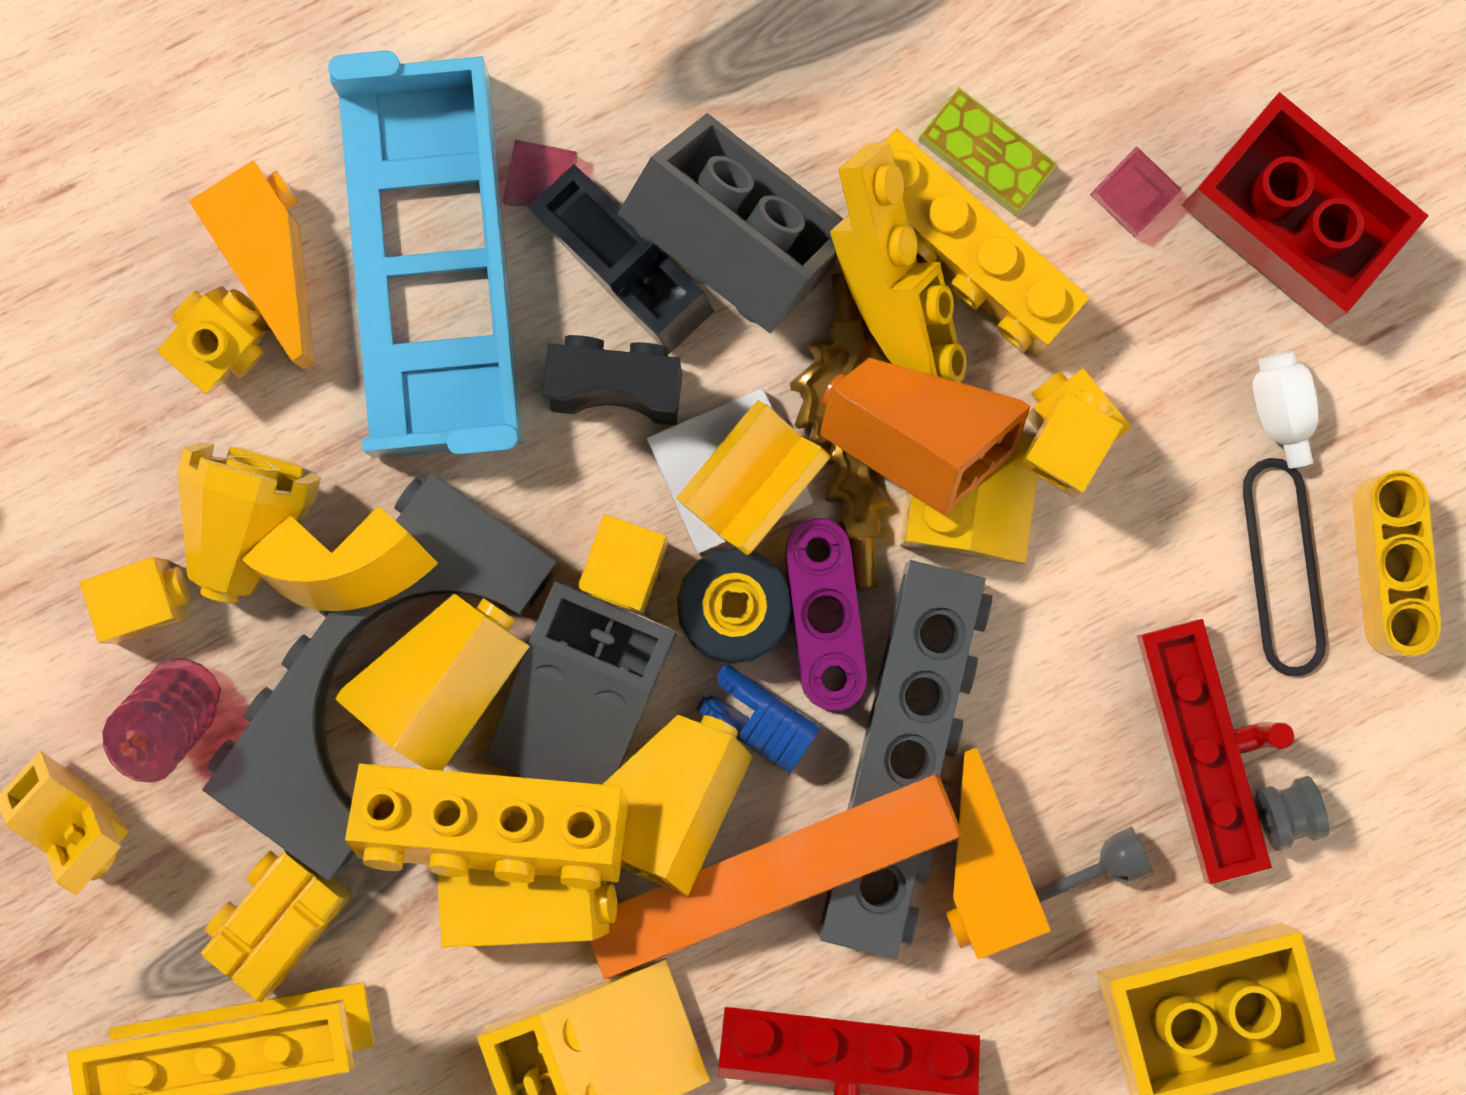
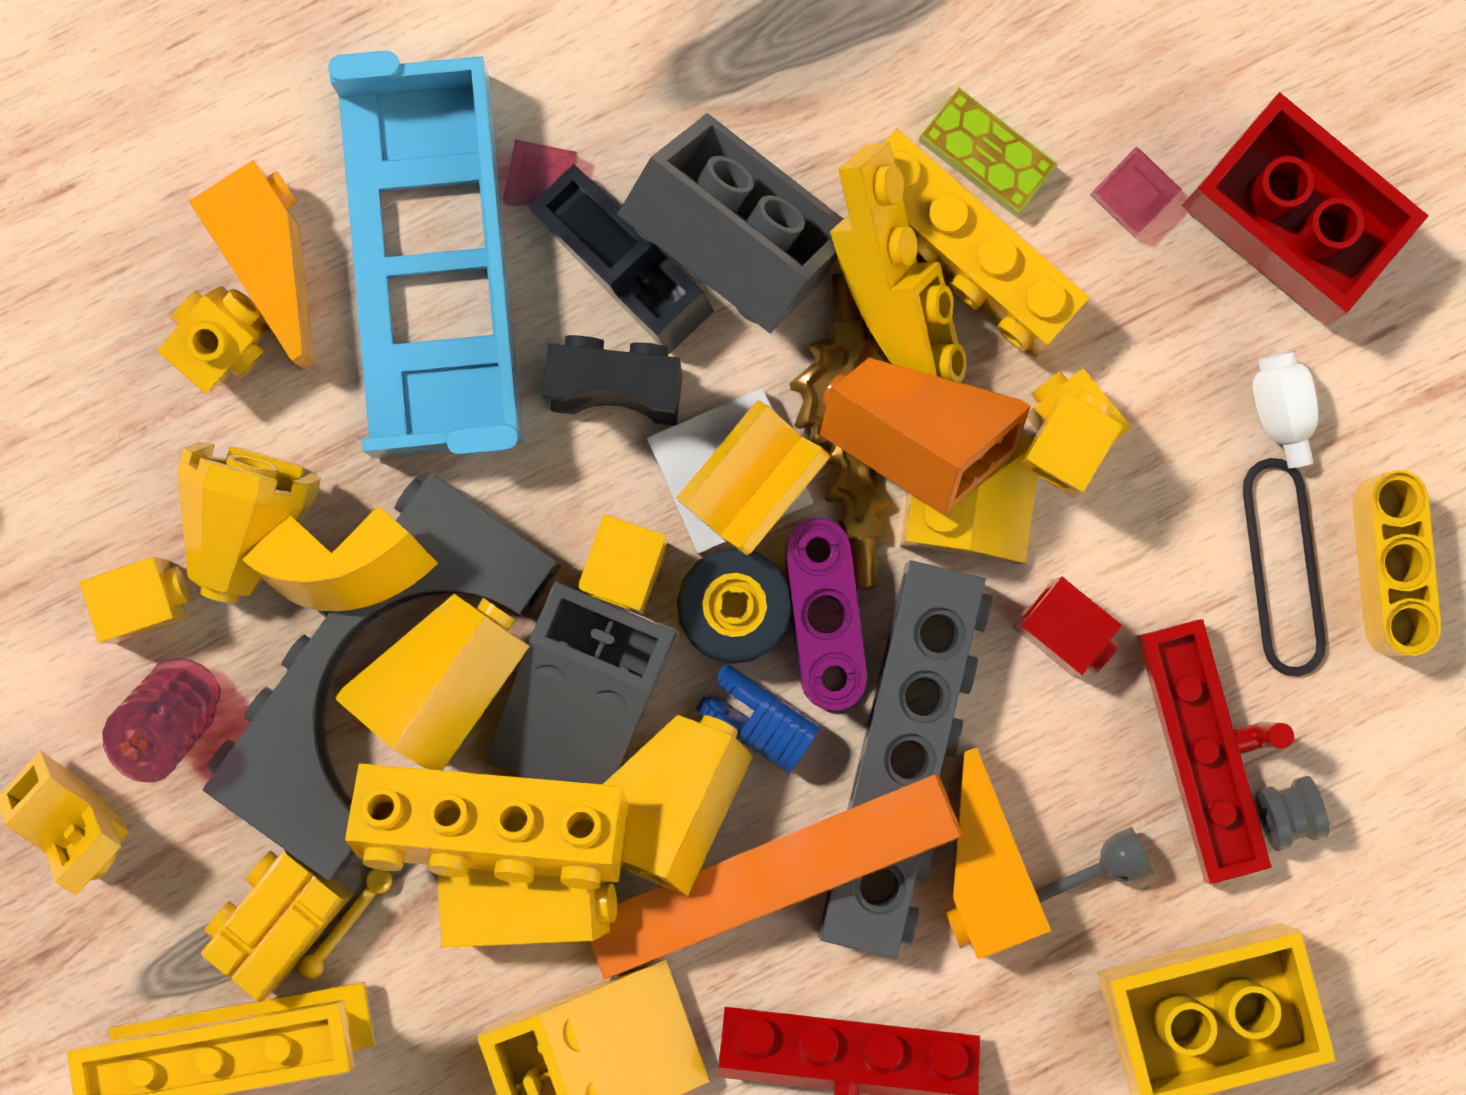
(377, 882): none -> yellow hinge
(1070, 628): none -> red brick

